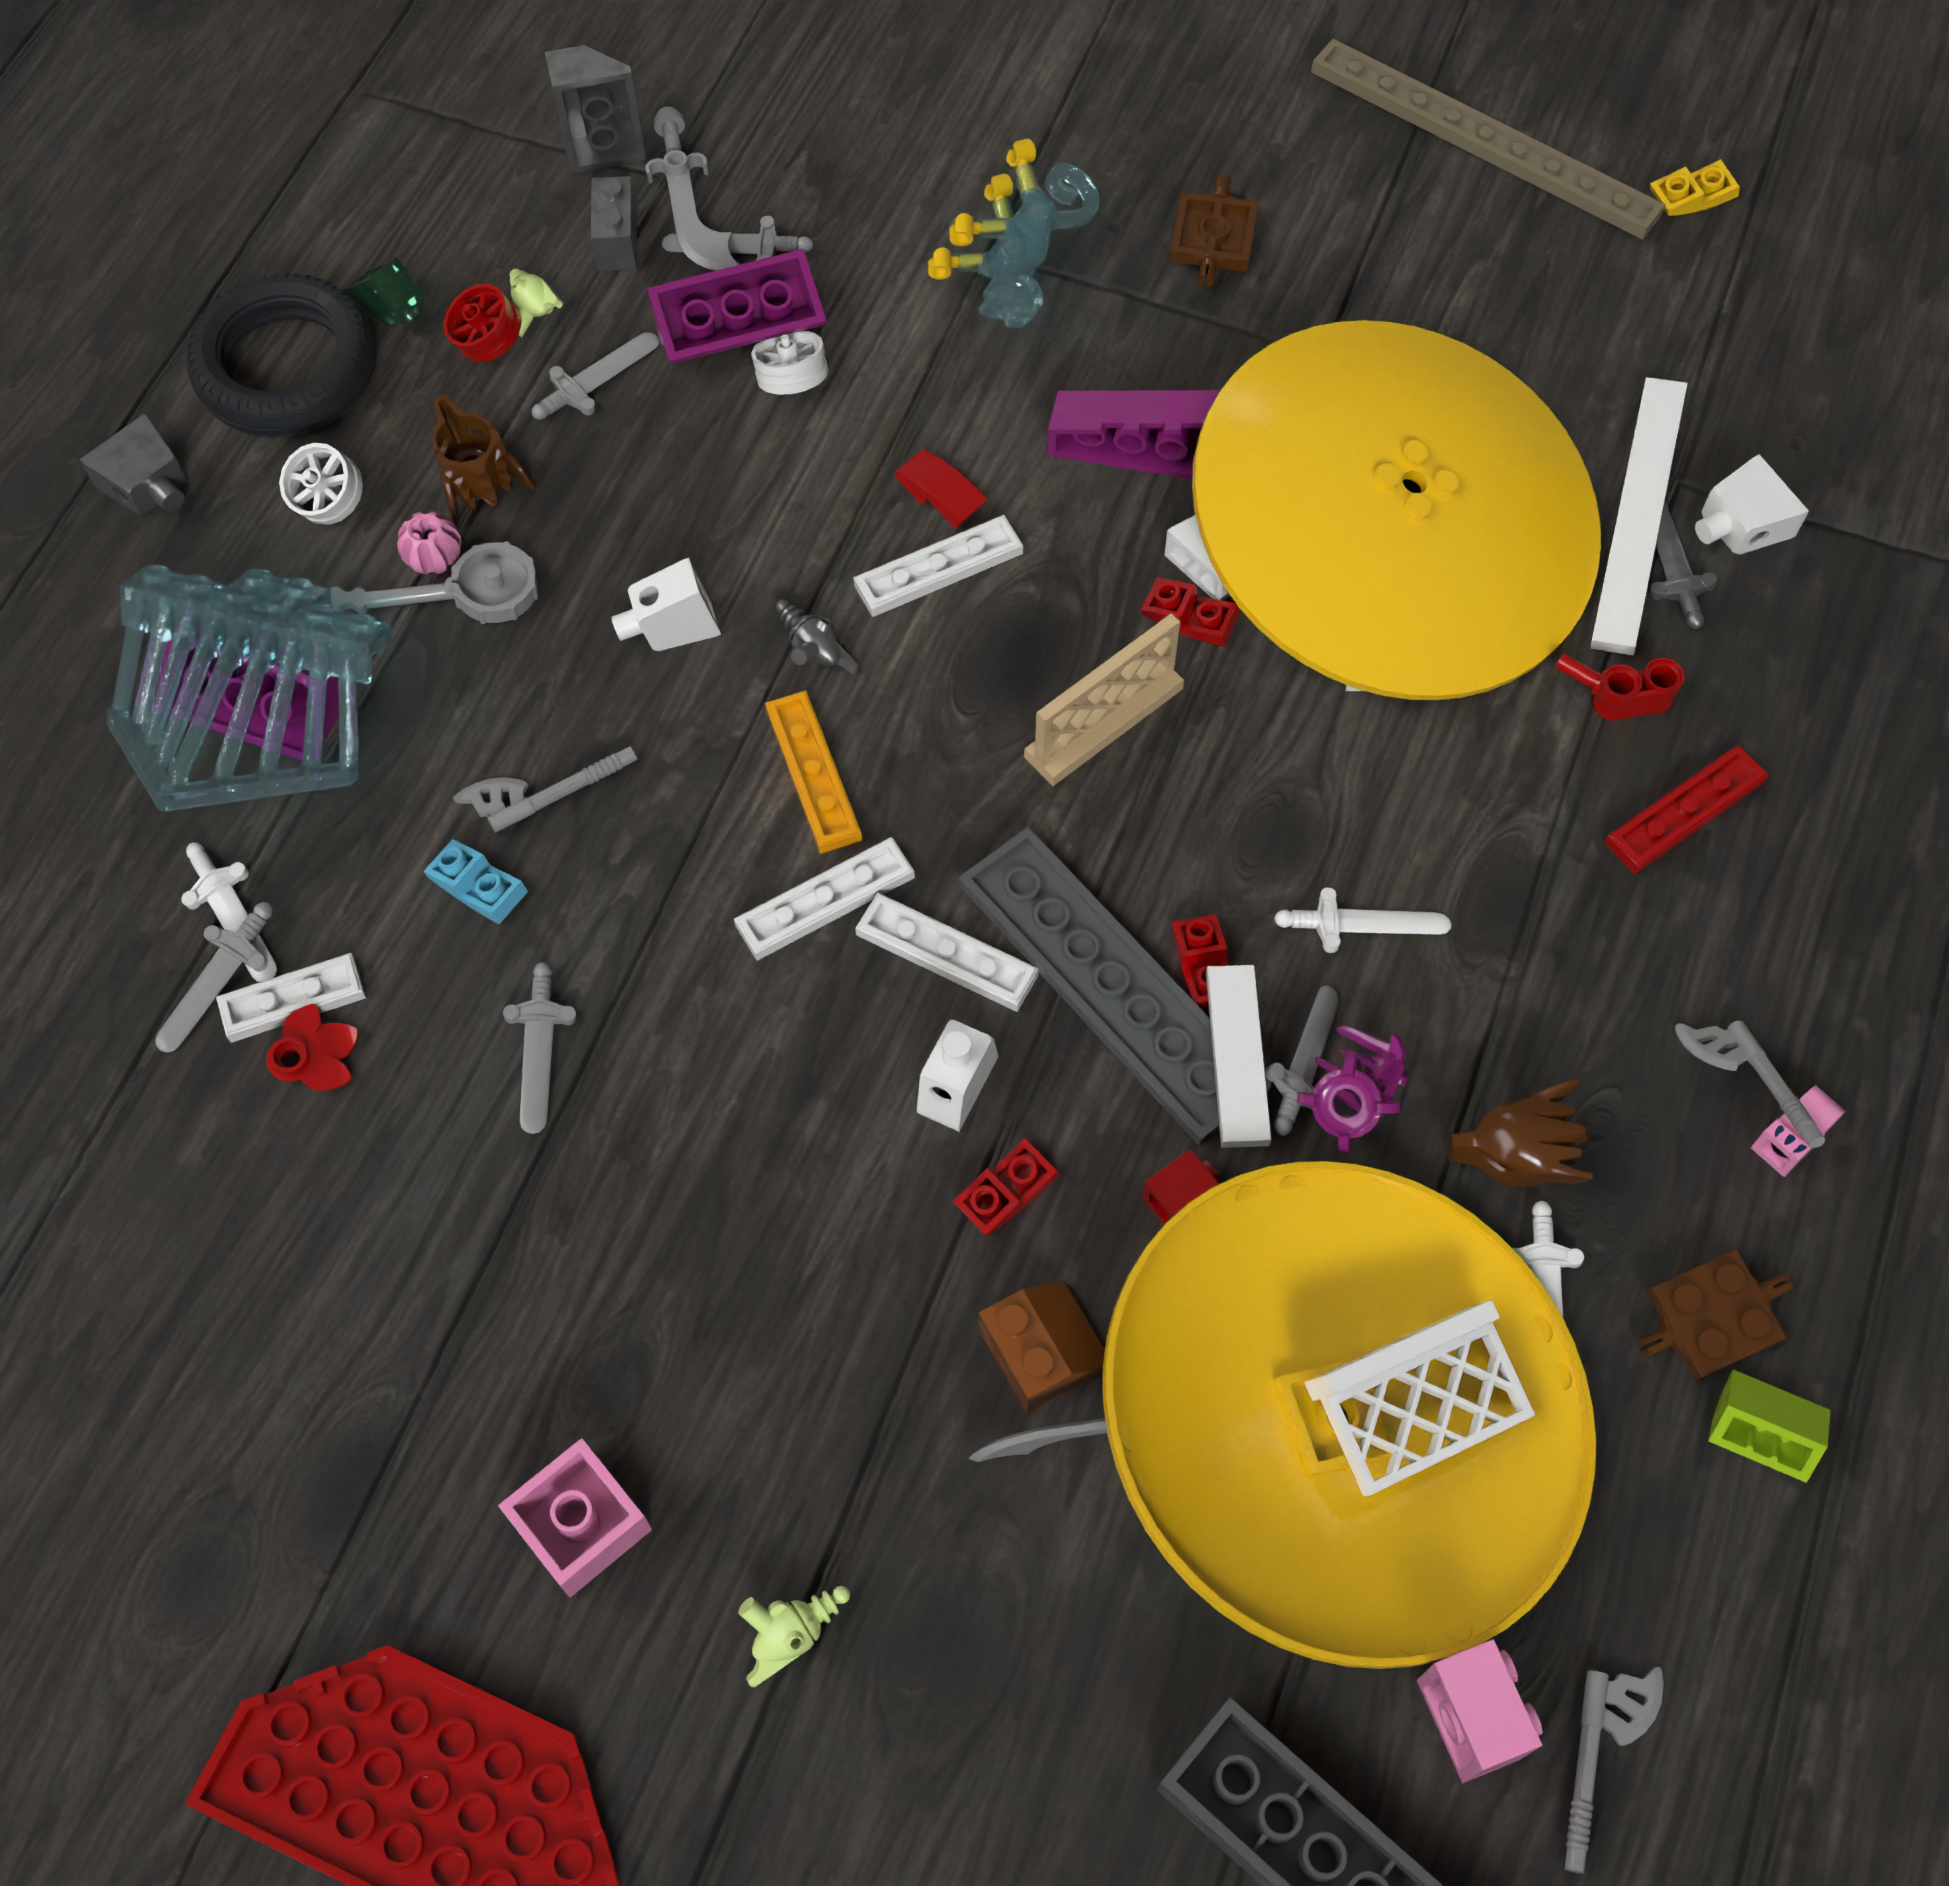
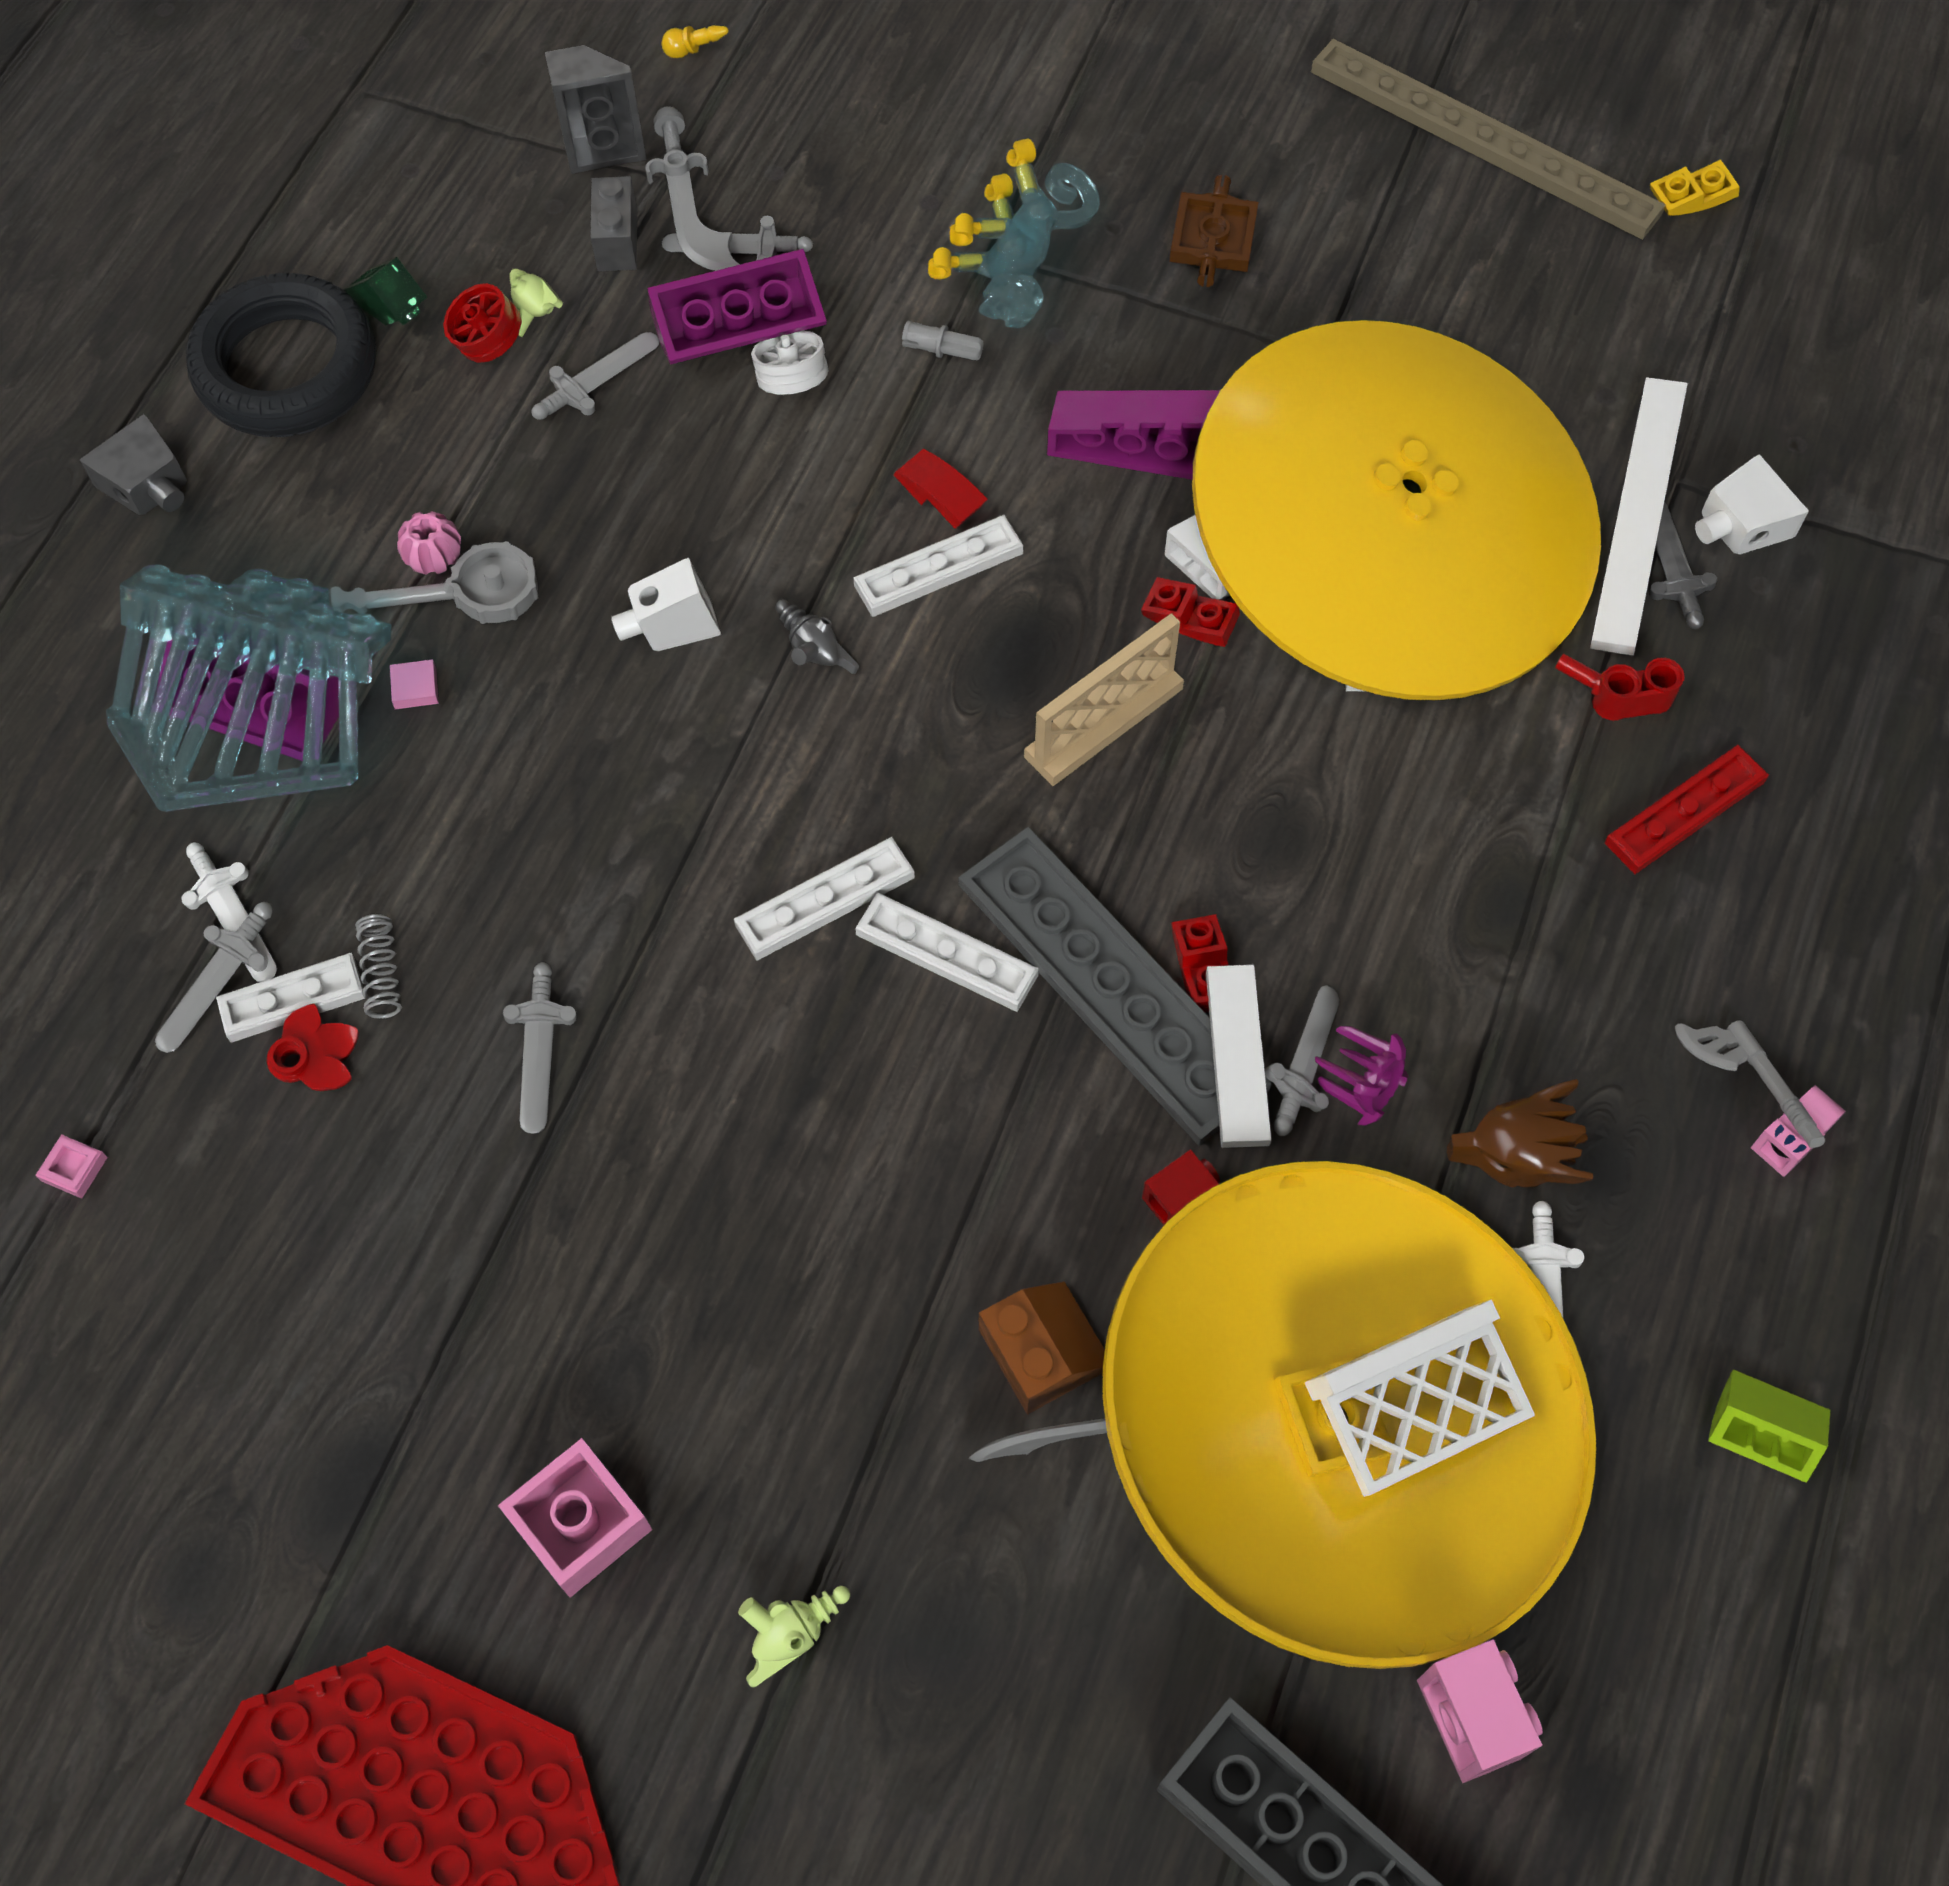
(71, 1166): none -> bright pink tile
(321, 483): white wheel -> none
(373, 934): none -> light grey piece
(414, 684): none -> bright pink tile
(469, 460): reddish brown piece -> none
(475, 882): medium azure slope -> none
(521, 807): light grey piece -> none
(679, 42): none -> yellow bar
(813, 772): light orange tile -> none
(941, 341): none -> light grey axle
(958, 1066): white torso -> none
(1007, 1188): red slope -> none
(1331, 921): white sword -> none
(1331, 1119): magenta piece -> none
(1594, 1718): light grey piece -> none
(1715, 1315): reddish brown plate -> none

